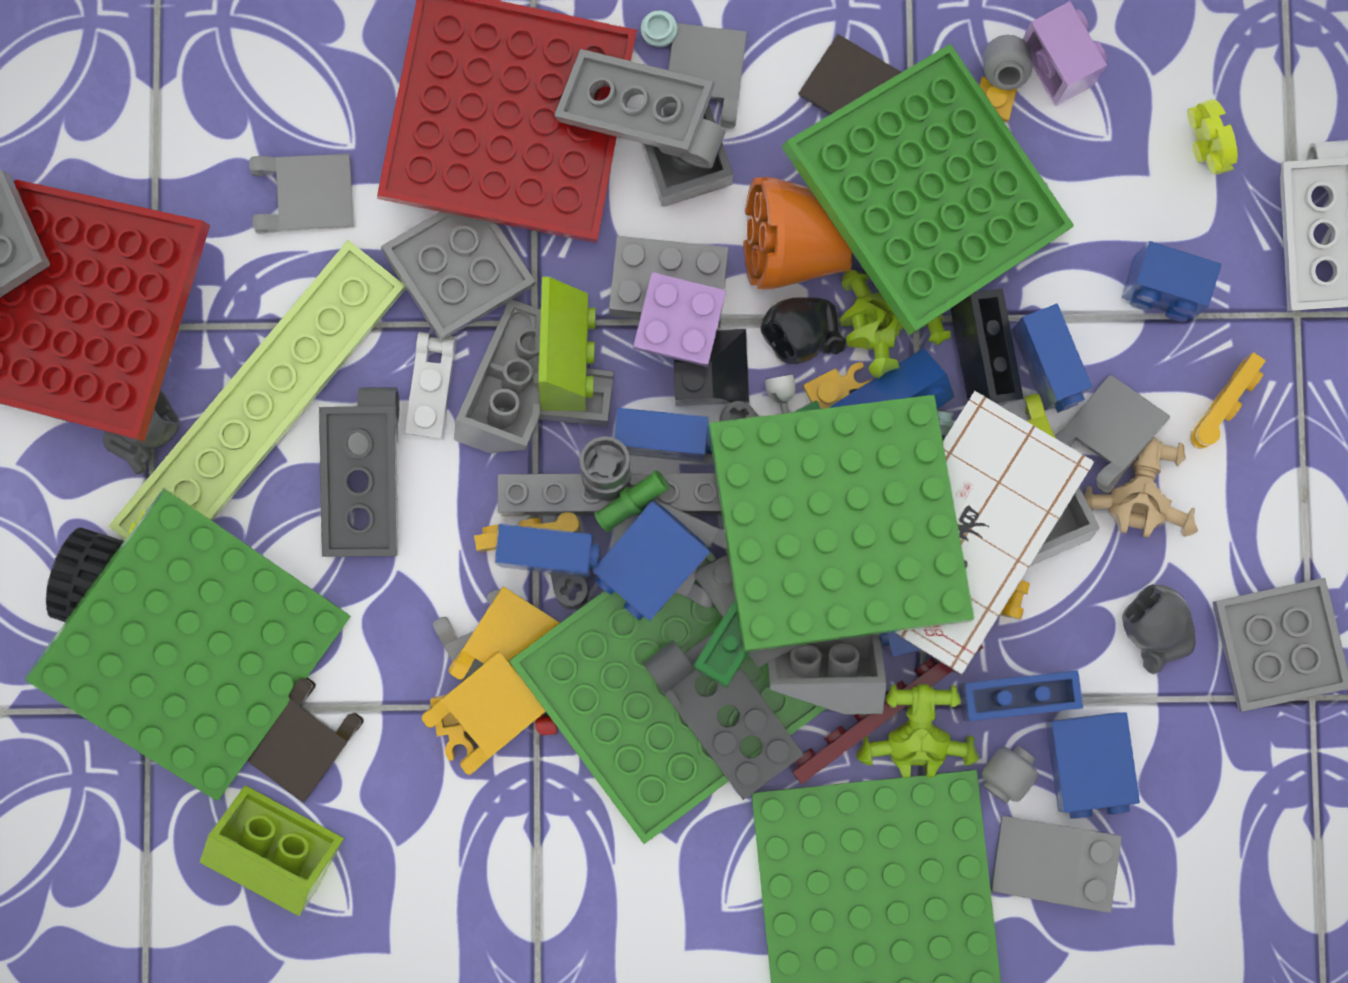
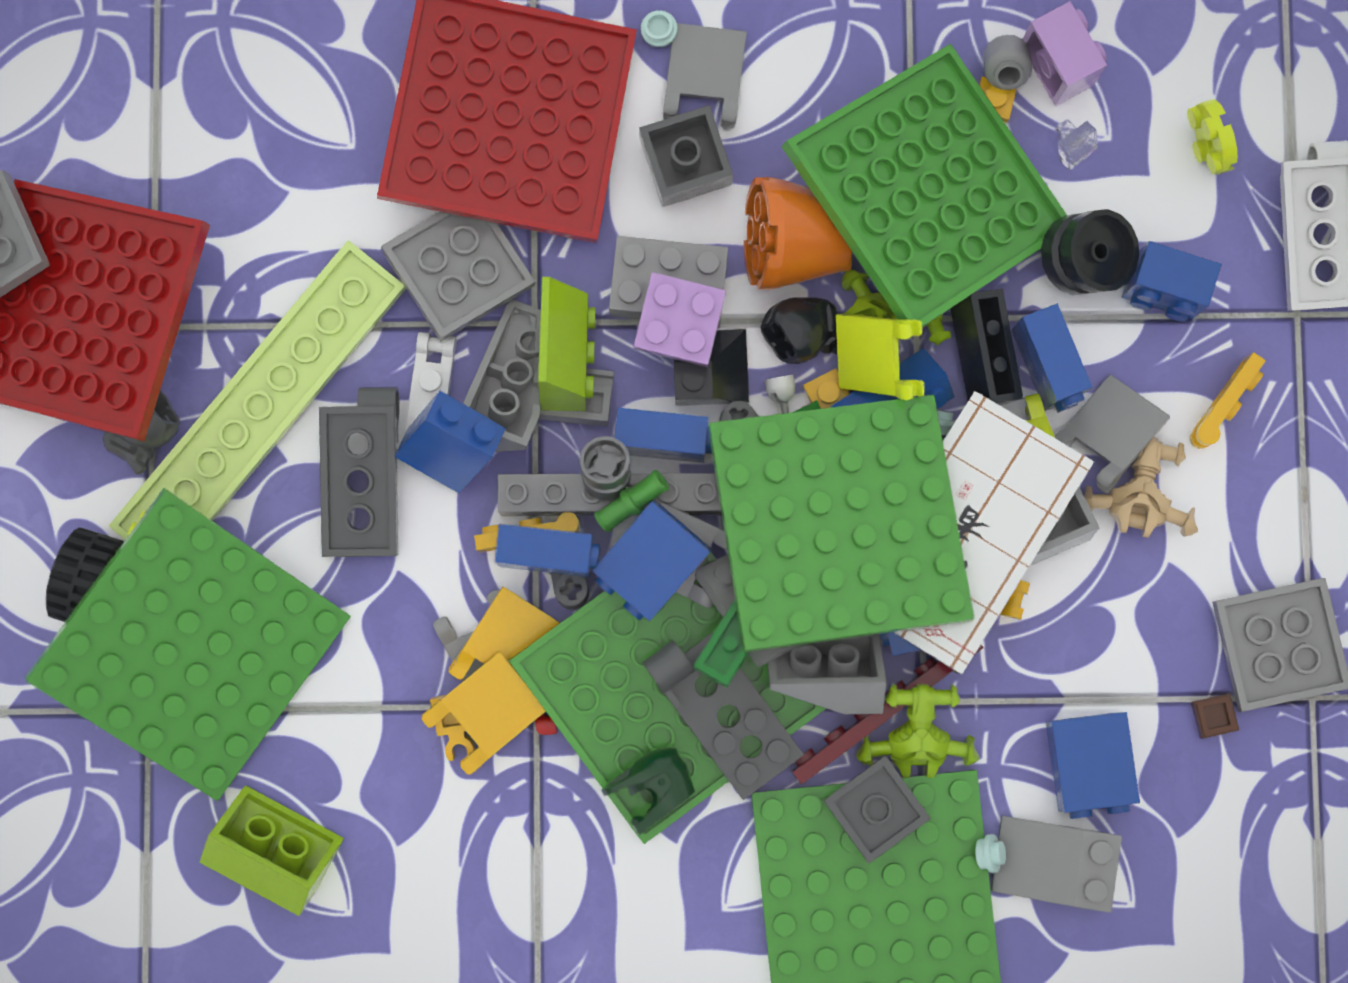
(300, 745): dark brown flag -> none
(310, 192): light grey flag -> none
(450, 442): none -> blue brick
(664, 776): none -> dark green helmet
(680, 135): light grey hinge -> none
(844, 76): dark brown flag -> none
(871, 355): none -> neon yellow flag
(876, 809): none -> dark grey plate
(990, 853): none -> light aqua plate
(1010, 774): light grey head -> none
(1021, 696): blue brick -> none
(1075, 143): none -> clear tile
(1090, 252): none -> black wheel
(1160, 625): dark grey piece -> none
(1215, 716): none -> reddish brown tile

